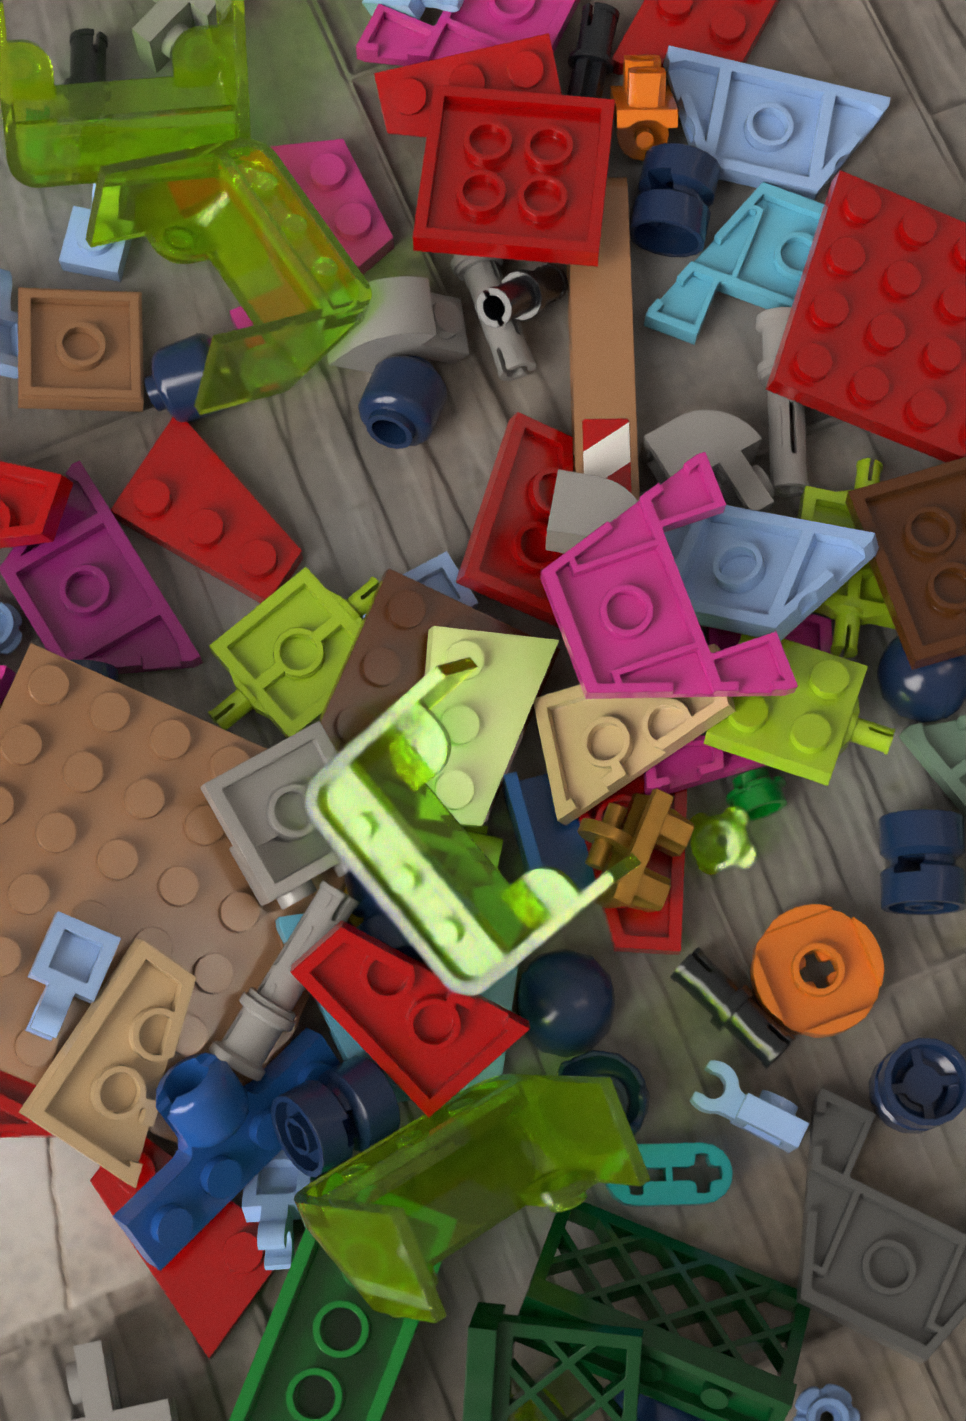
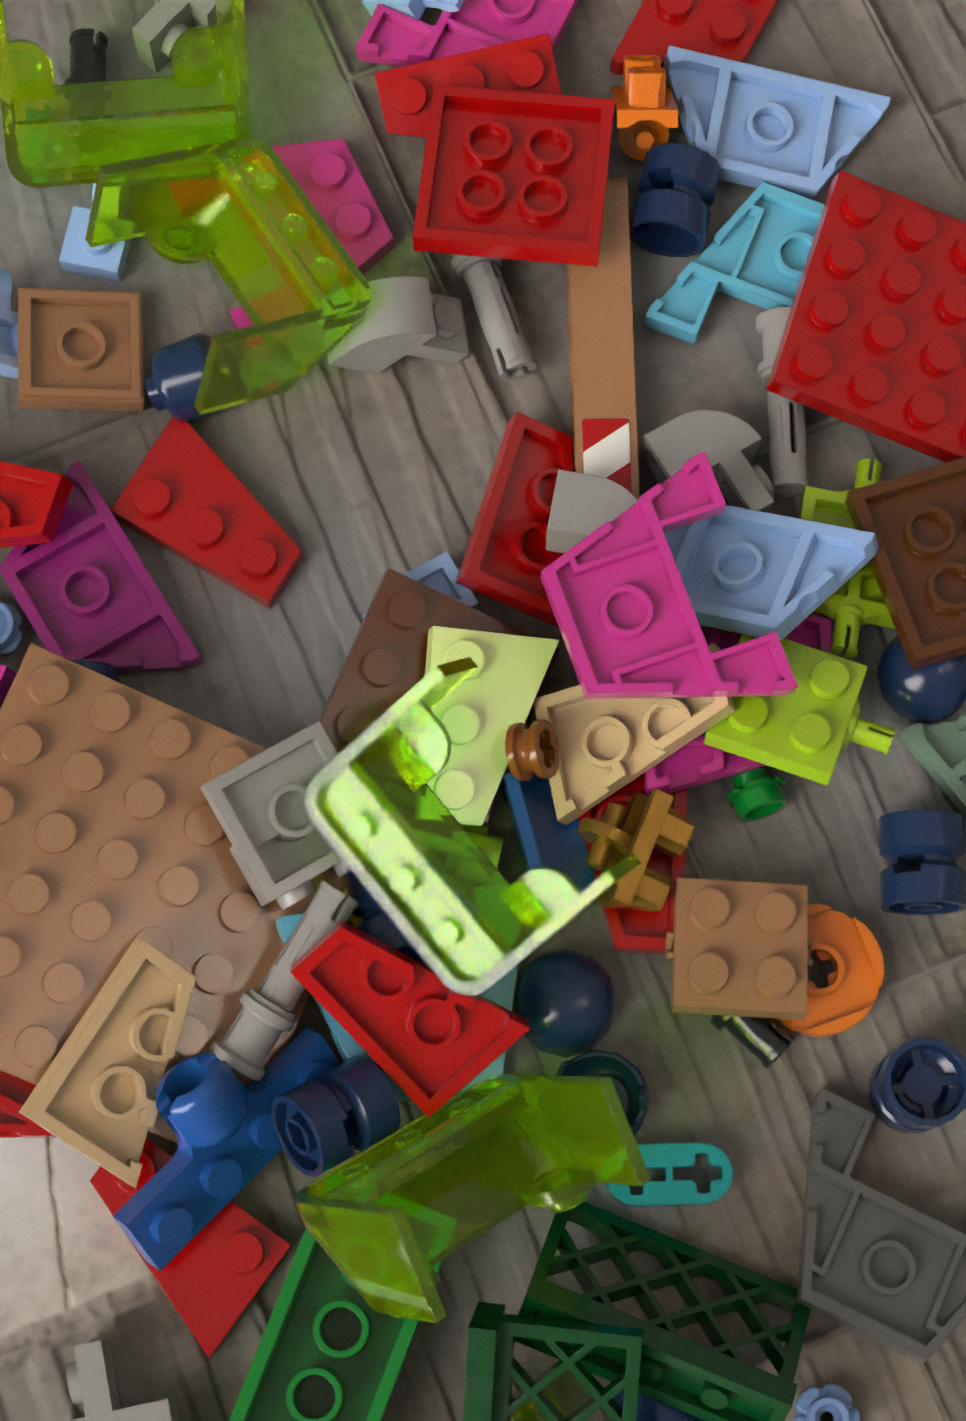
(70, 965): light blue plate -> none
(271, 1203): light blue plate -> none
(289, 653): lime plate -> none
(402, 401): dark blue head -> none
(521, 295): black pin -> none
(532, 750): none -> dark orange bush
(592, 55): black axle -> none
(705, 846): clear neon green plate -> none
(739, 949): none -> medium nougat plate
(765, 1117): light blue plate -> none

